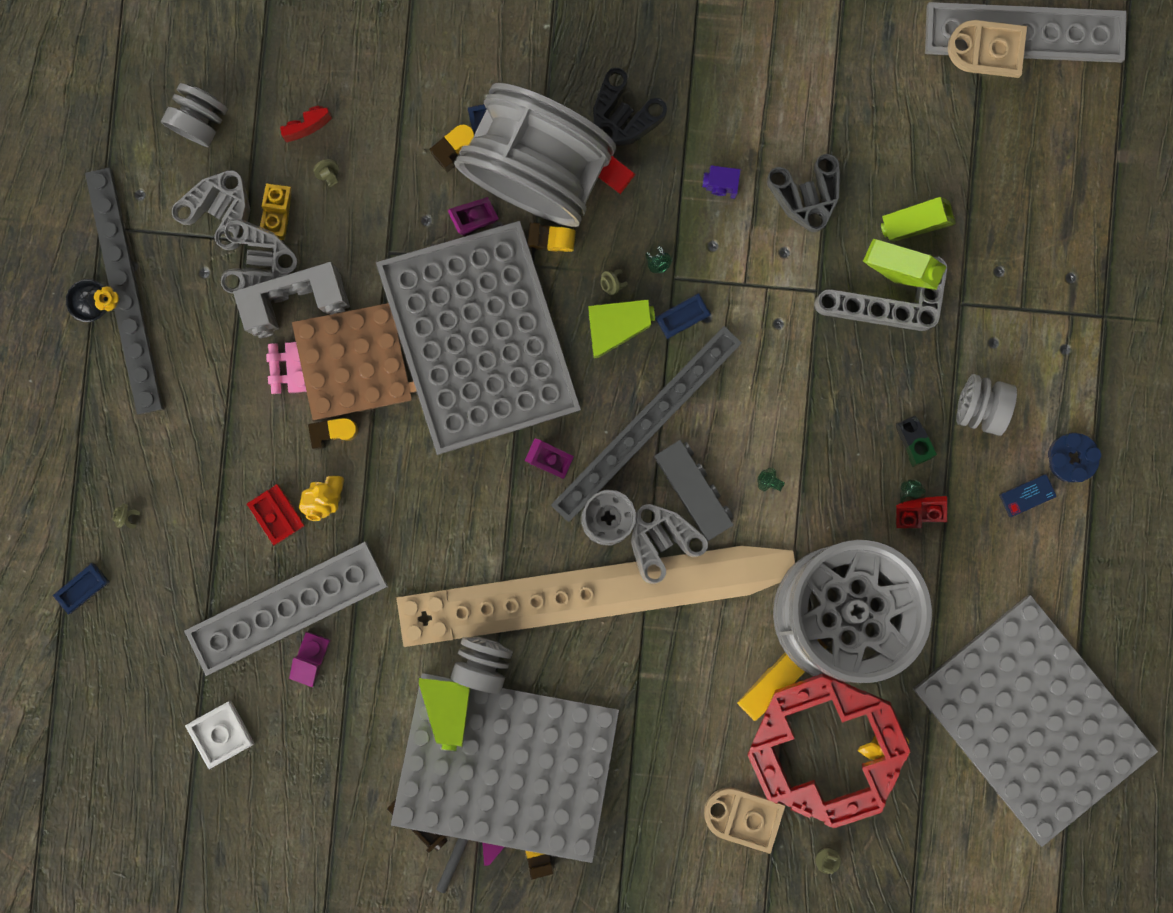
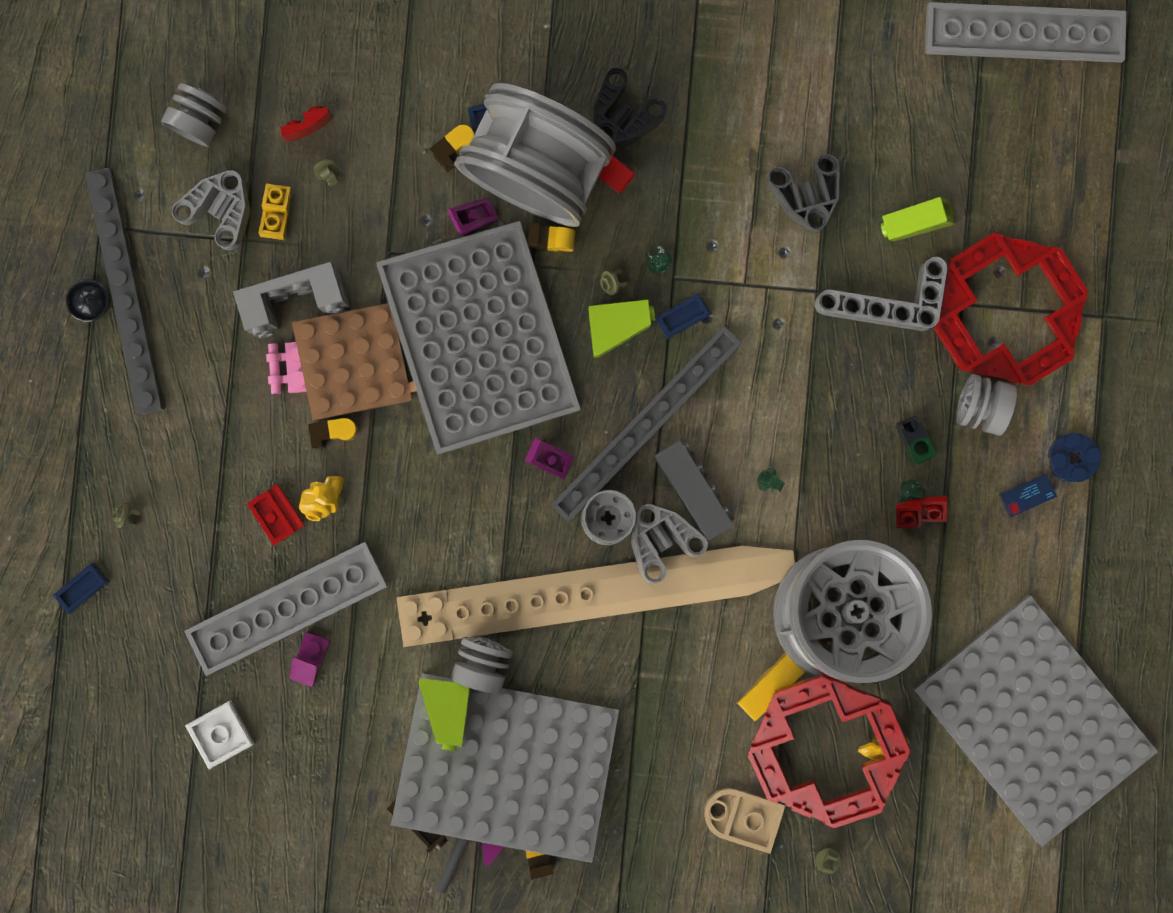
(112, 301): yellow plate -> none
(259, 237): light grey connector -> none
(722, 181): dark purple brick -> none
(904, 265): lime slope -> none
(990, 48): tan tile -> none
(1063, 322): none -> red plate

